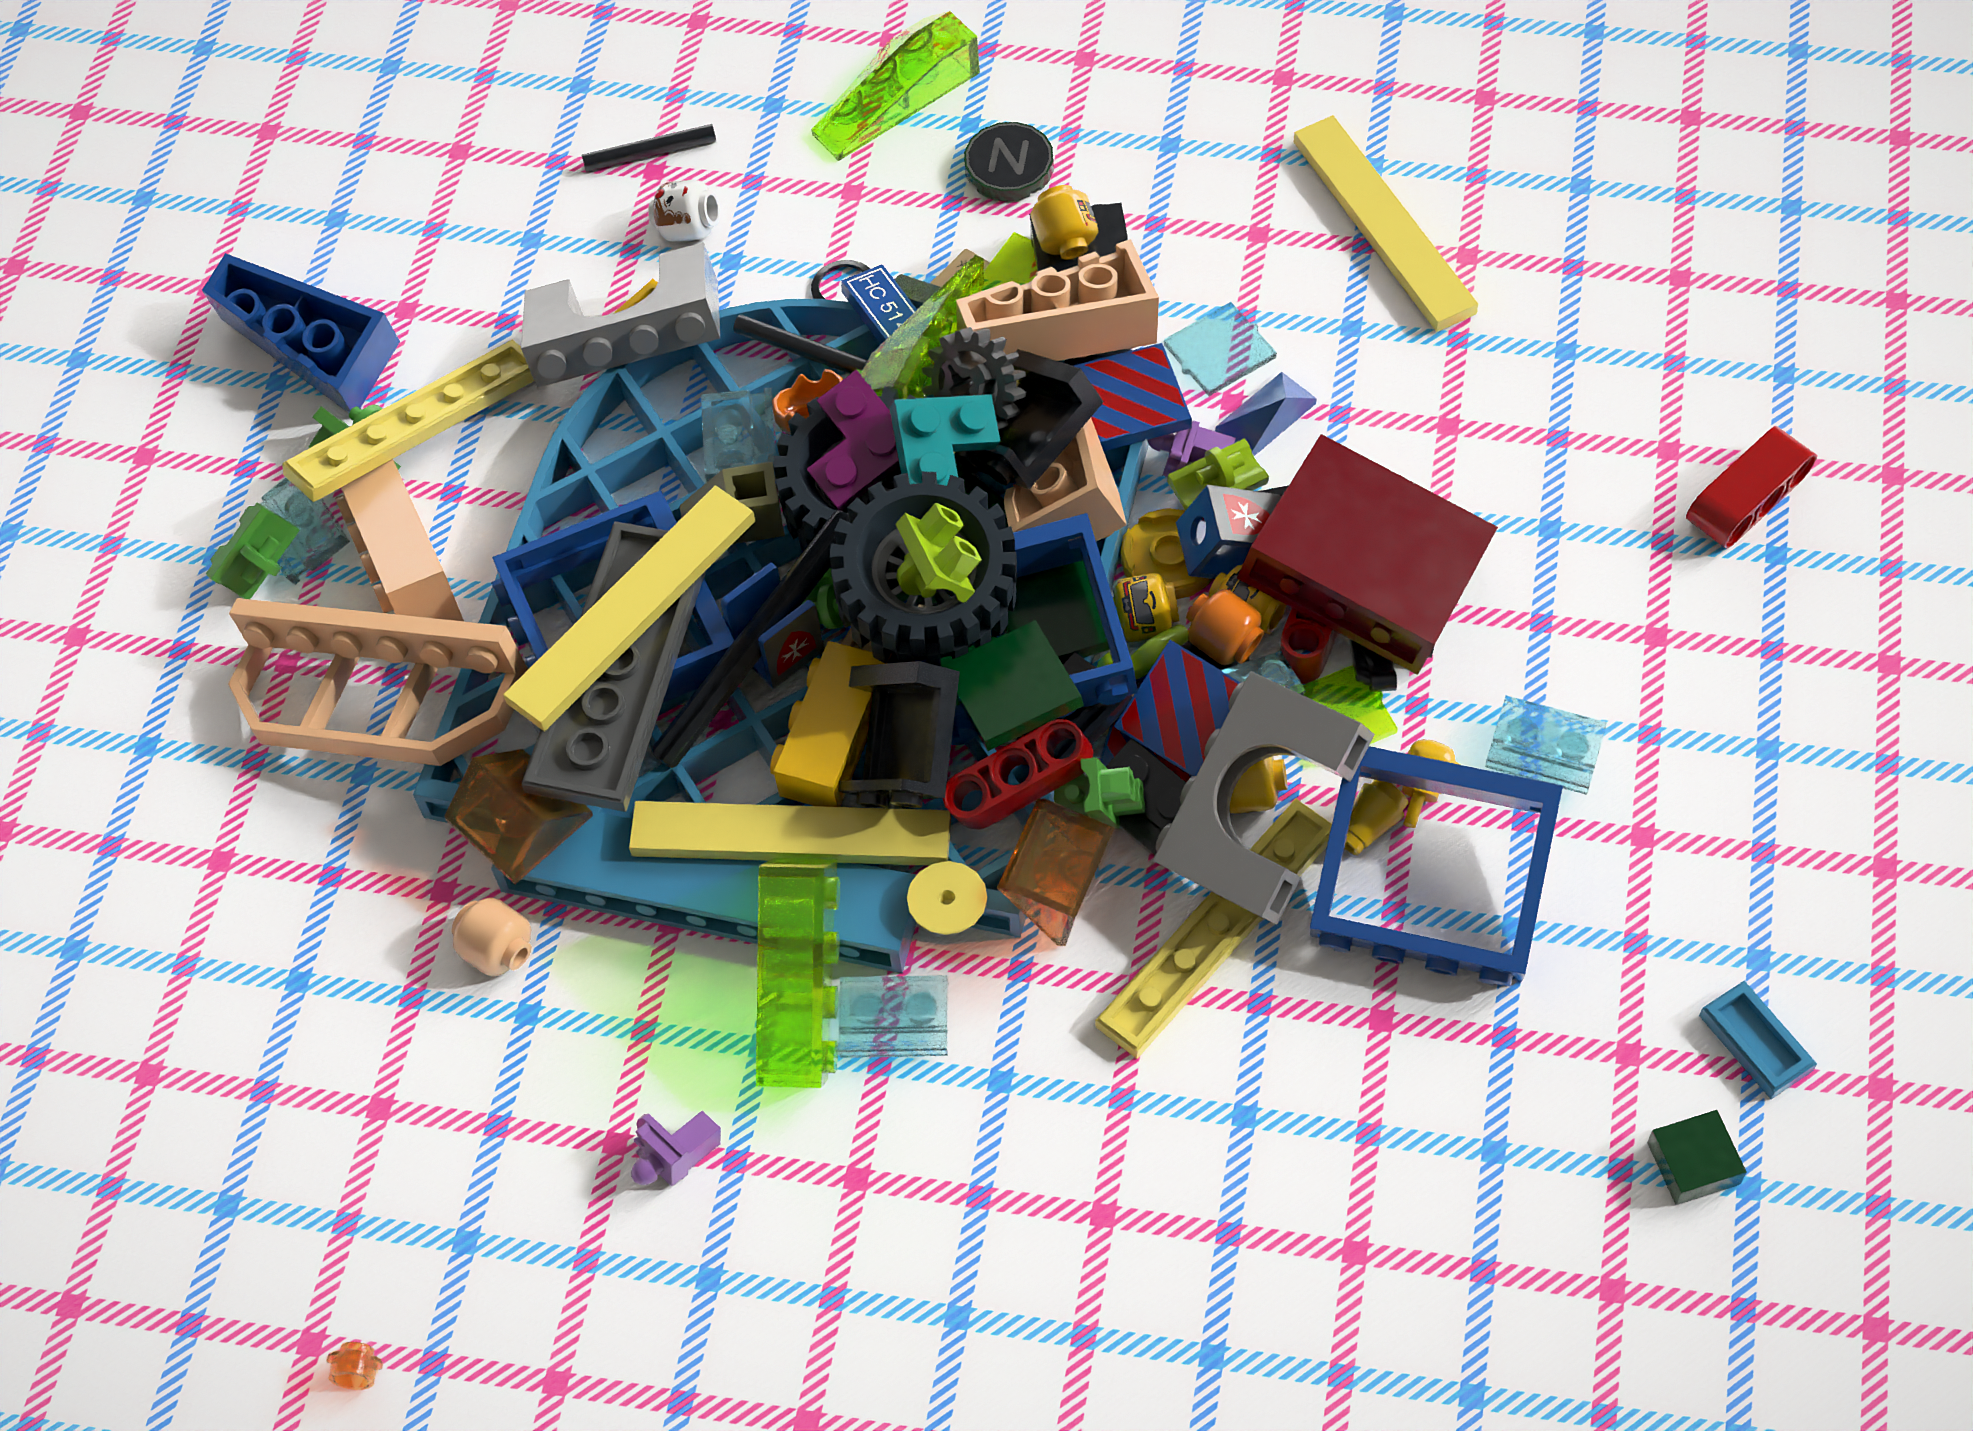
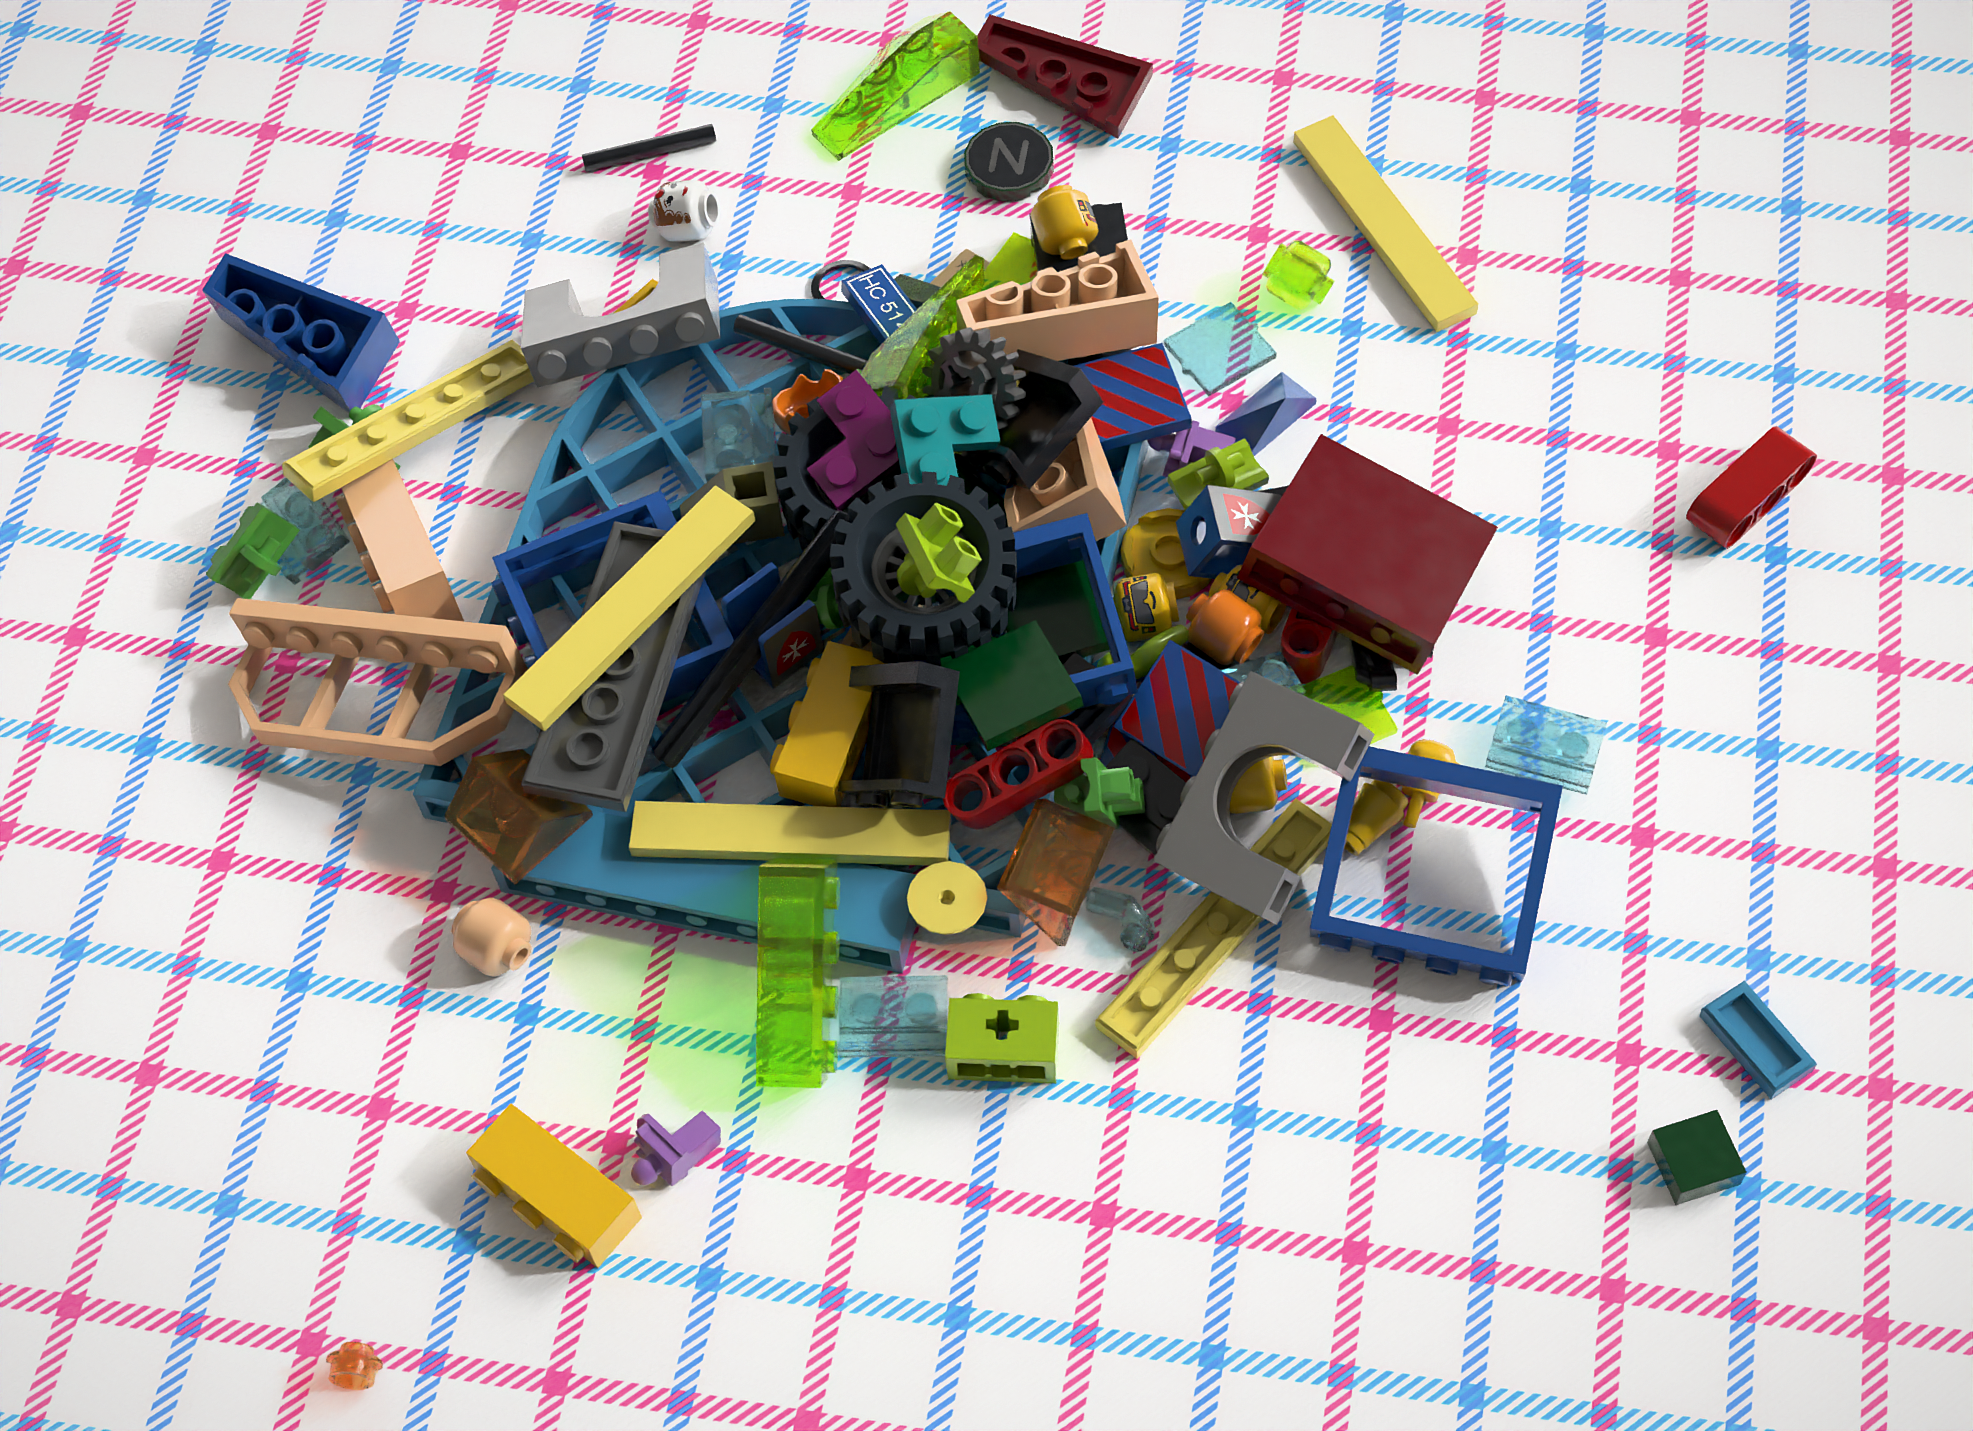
(552, 1187): none -> yellow brick
(1026, 1054): none -> lime brick
(1073, 74): none -> dark red wing
(1128, 911): none -> clear light blue arm
(1298, 275): none -> clear neon green head

